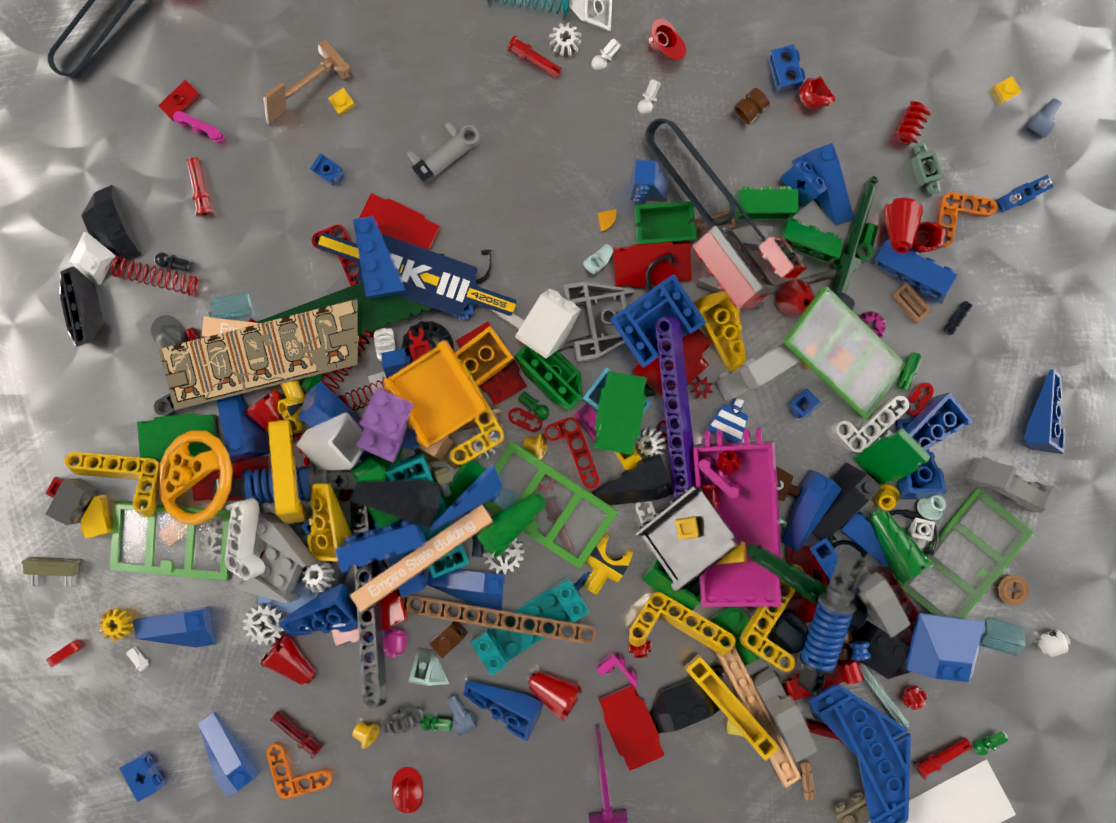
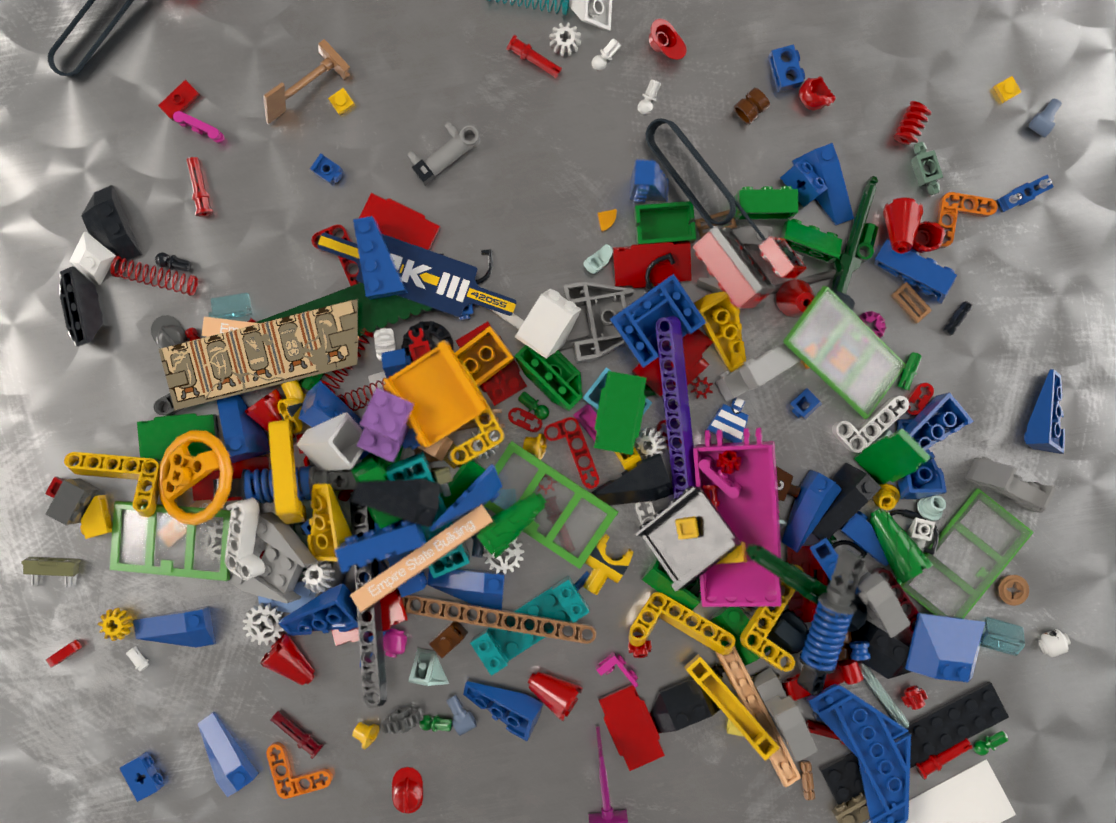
(929, 736): none -> black plate

